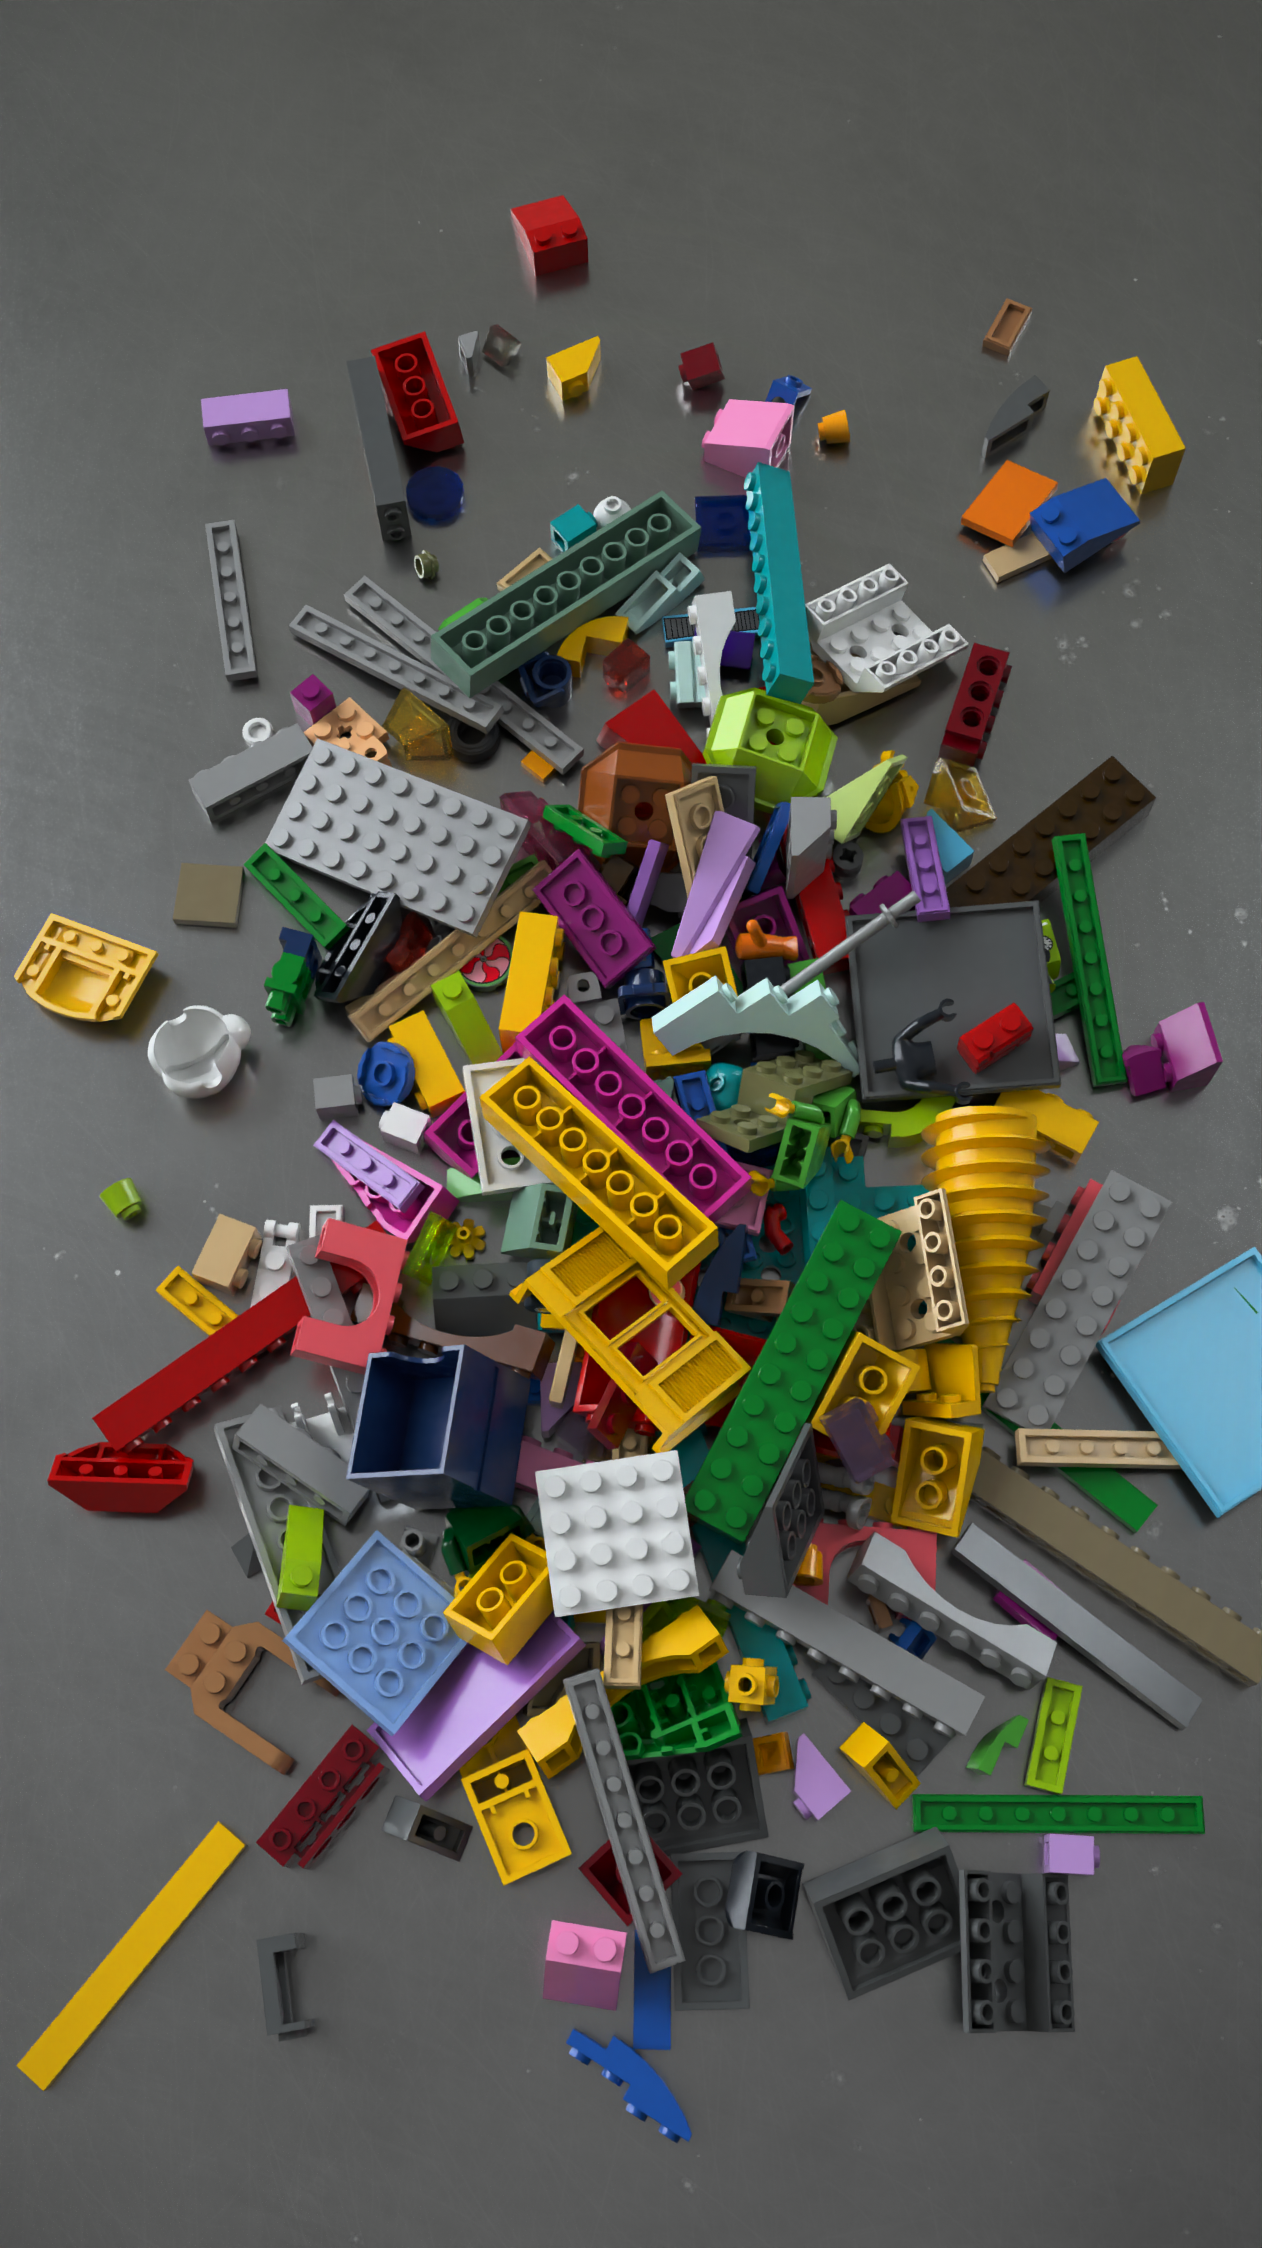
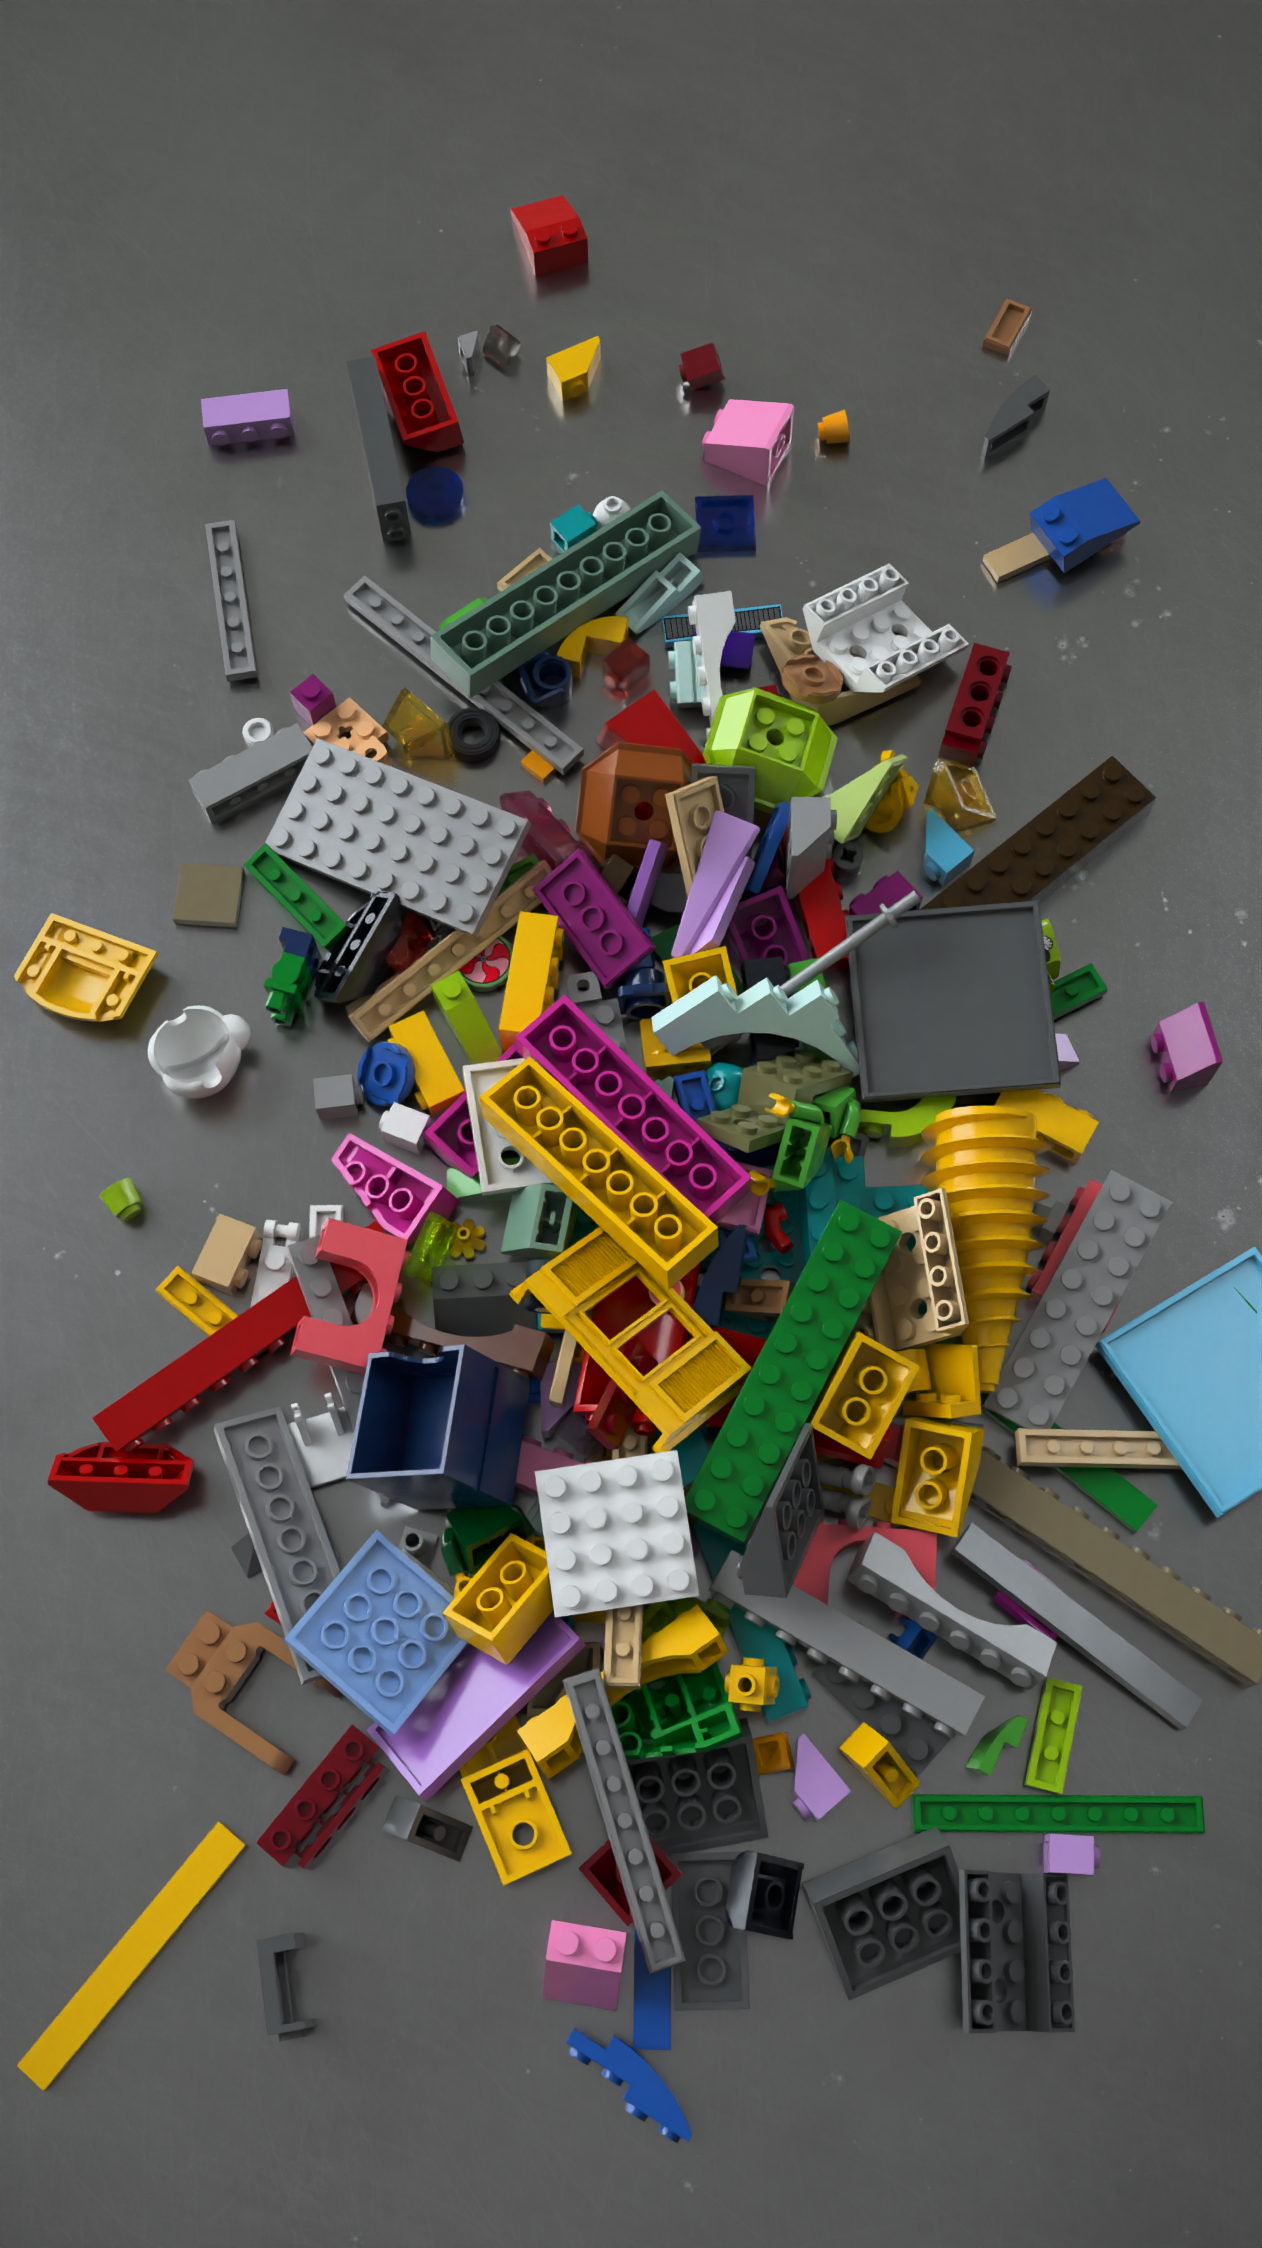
(299, 1463): light grey brick -> none
(301, 1558): lime slope -> none
(369, 1166): tile -> none
(395, 668): light grey plate -> none
(426, 565): olive plate -> none
(585, 830): green plate -> none
(761, 945): orange piece -> none
(778, 584): teal brick -> none
(788, 388): blue bracket -> none
(811, 1568): light orange hat -> none
(858, 1439): clear purple brick -> none
(879, 1614): medium nougat tile -> none
(916, 1059): black piece -> none
(925, 868): medium lavender tile -> none
(994, 1038): red brick -> none
(1006, 503): orange tile -> none
(1089, 960): green tile -> none
(1139, 425): yellow brick -> none
(1143, 1069): magenta tile -> none

